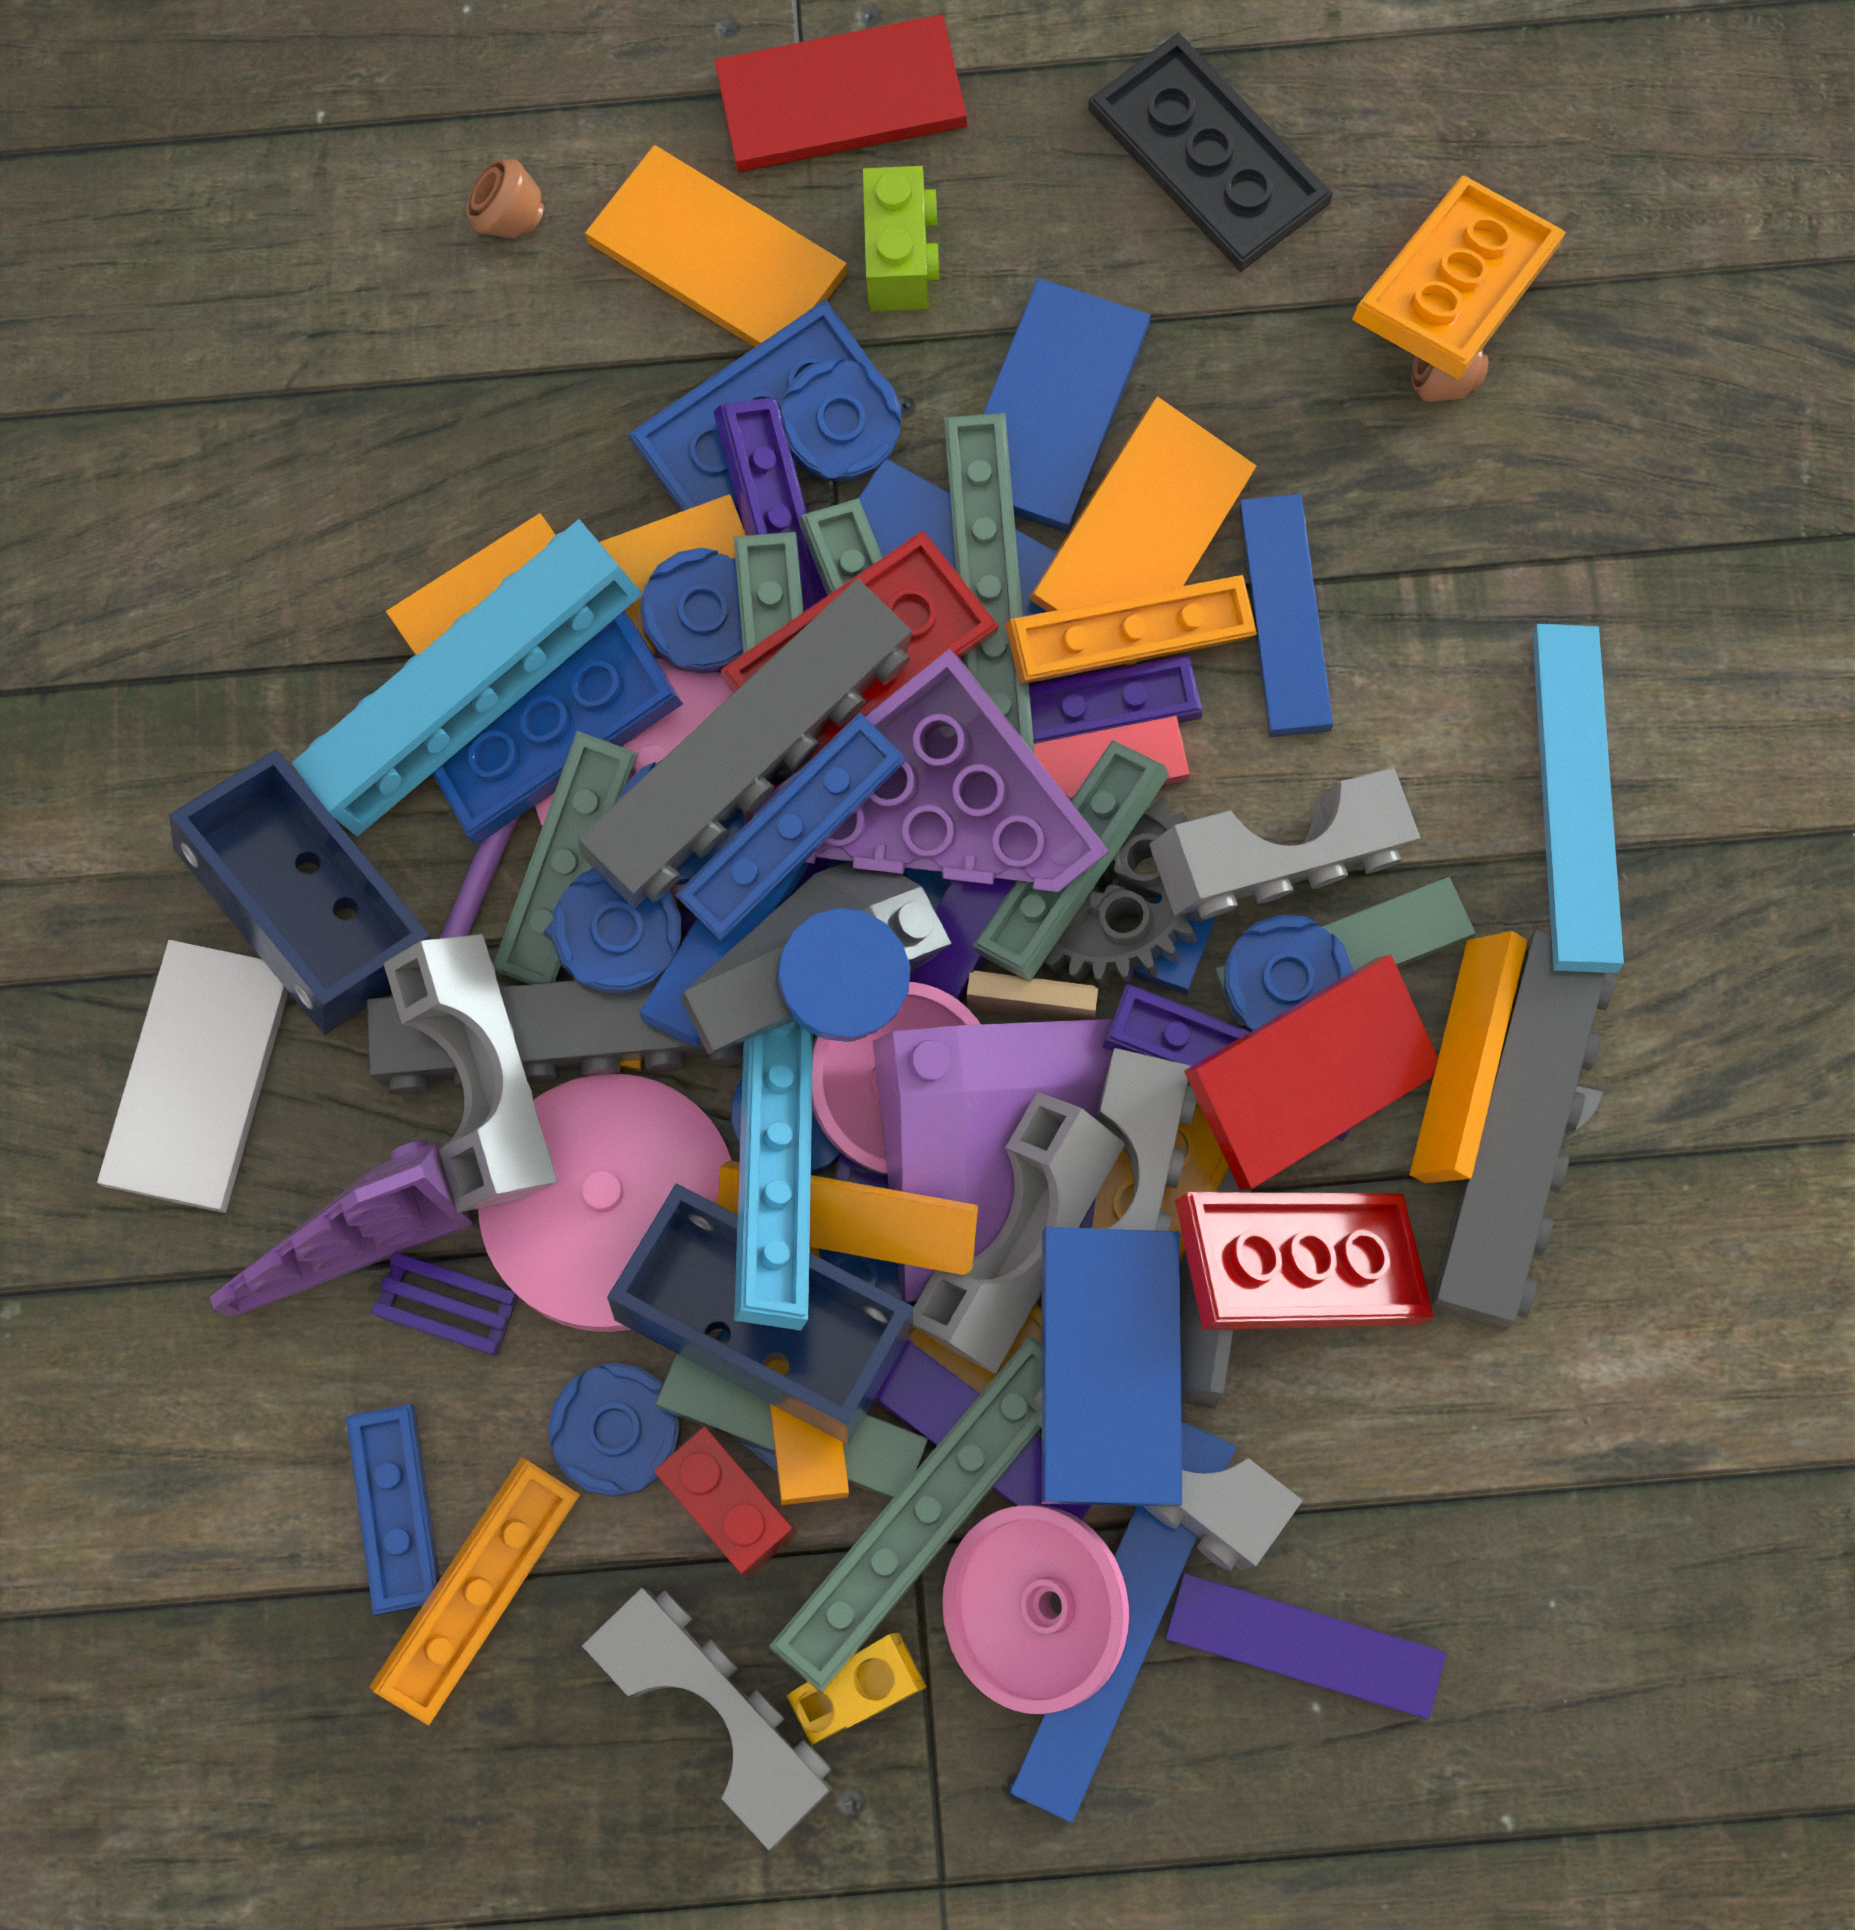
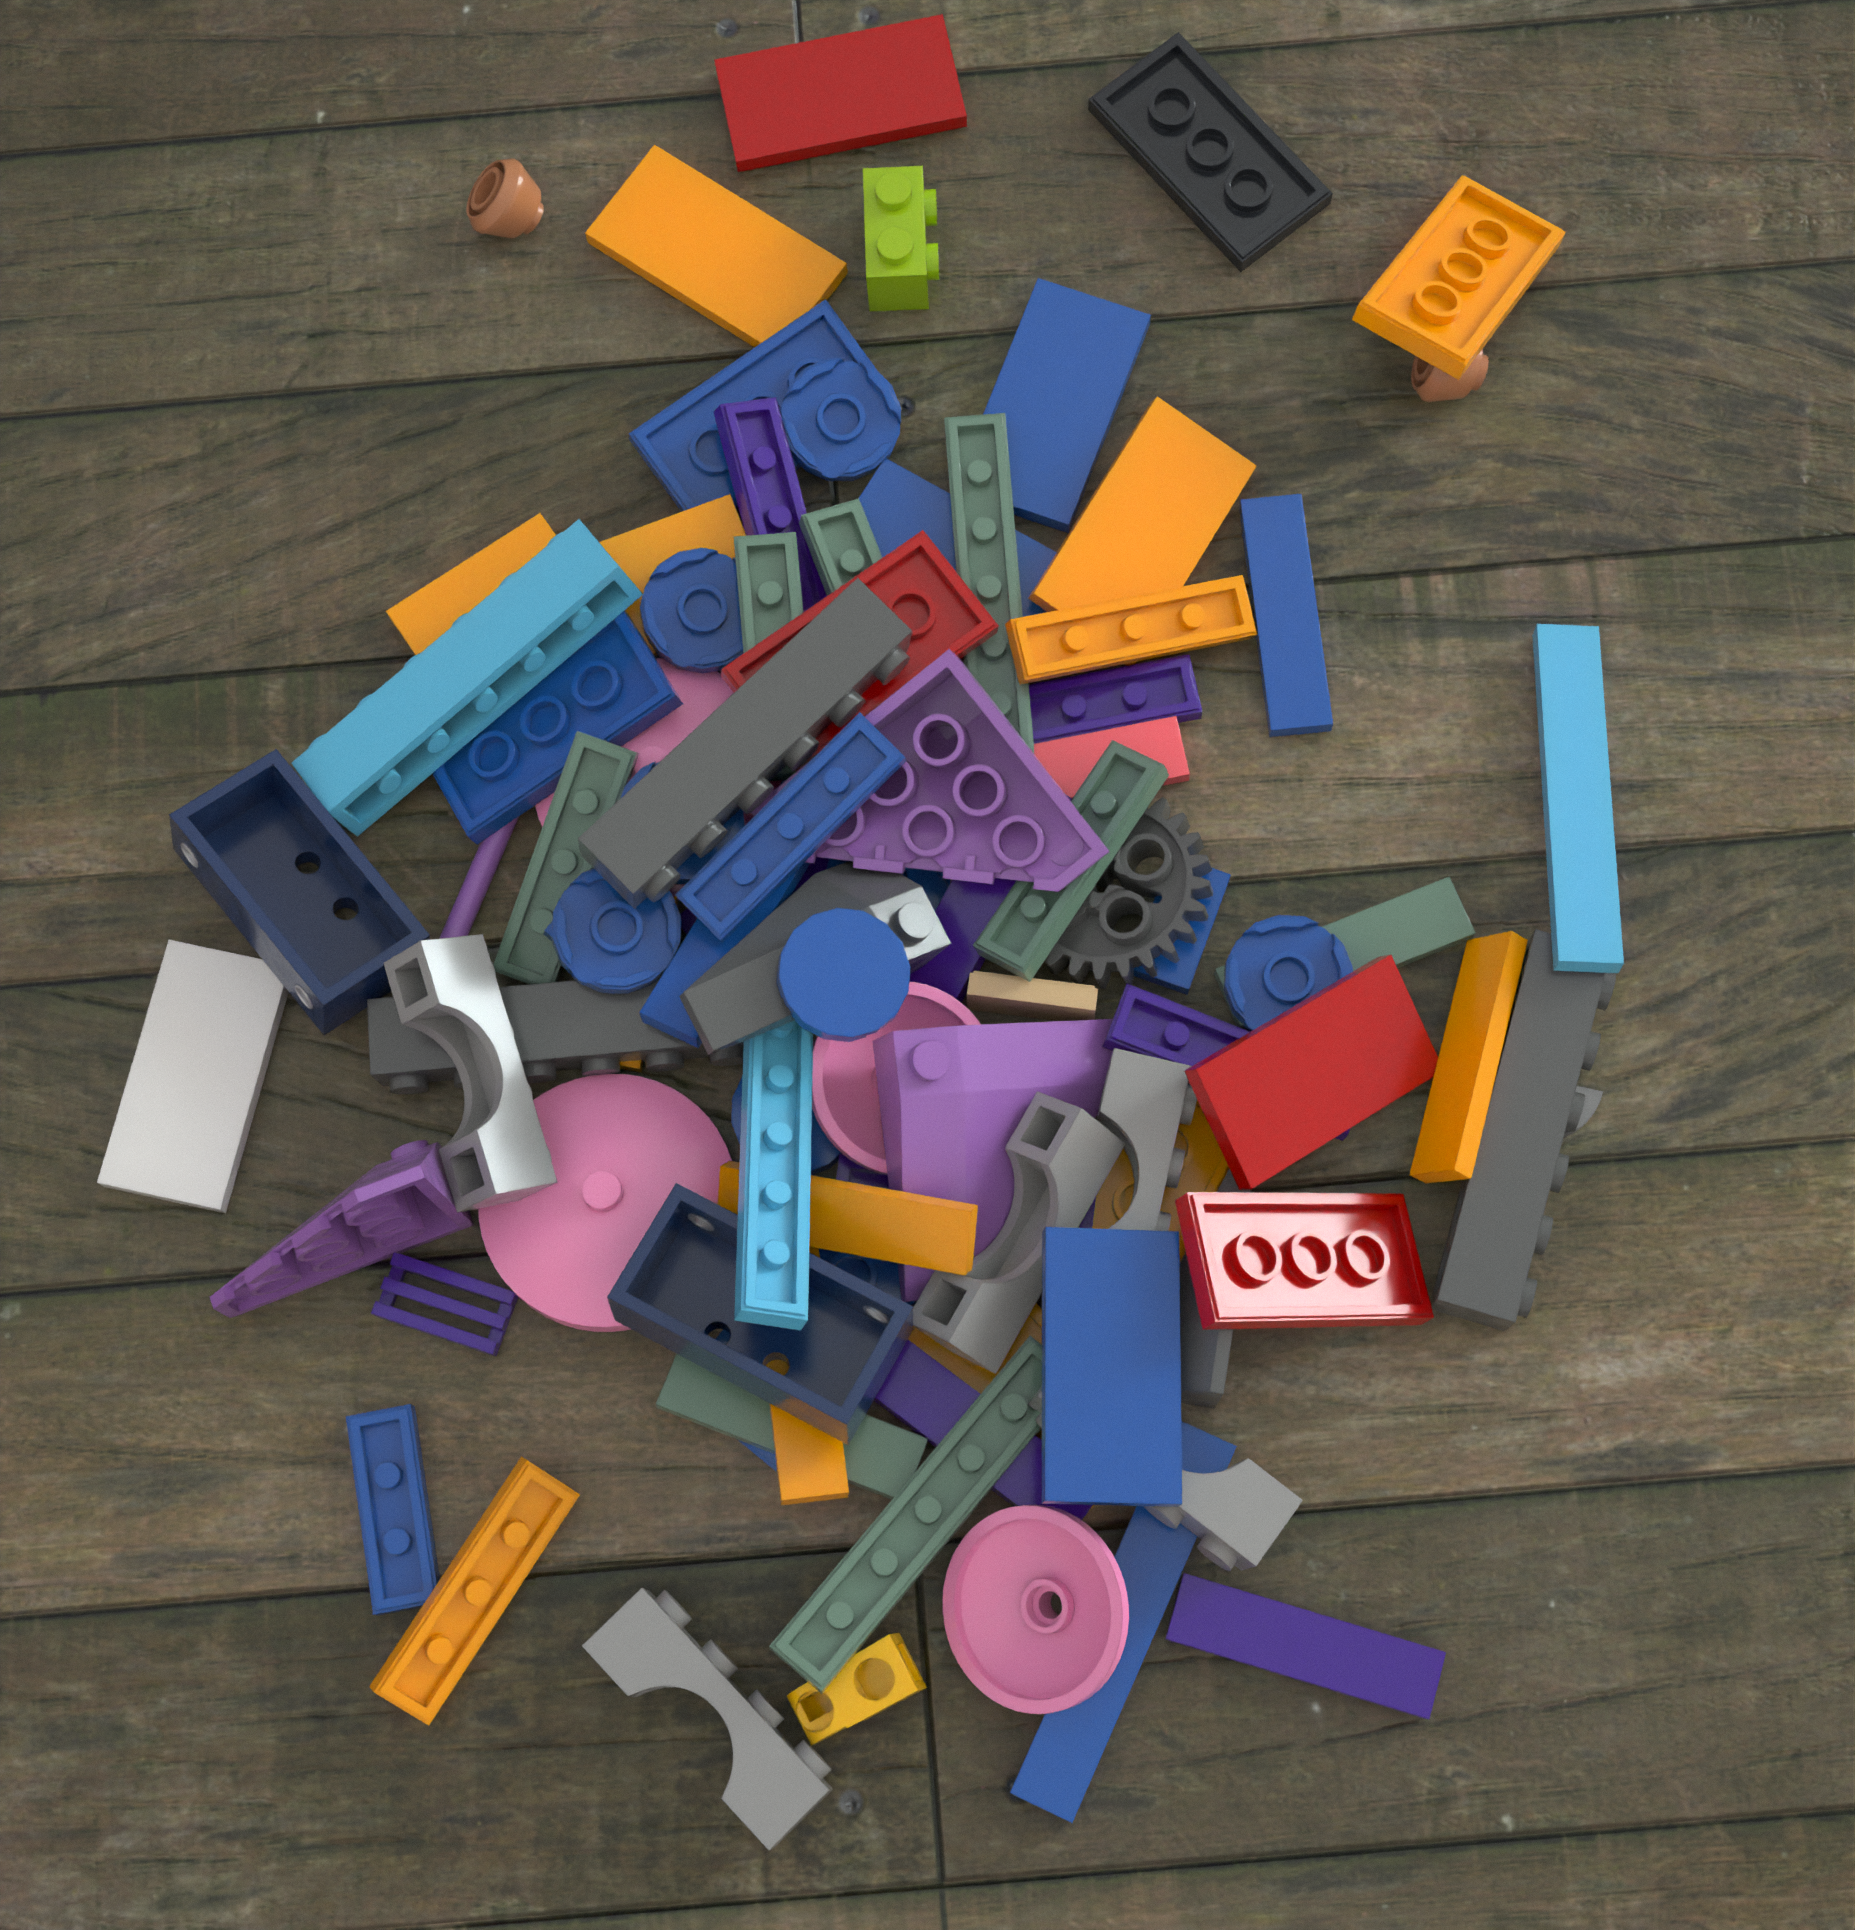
(611, 1431): blue tile -> none
(725, 1502): red brick -> none
(1219, 860): light grey arch -> none

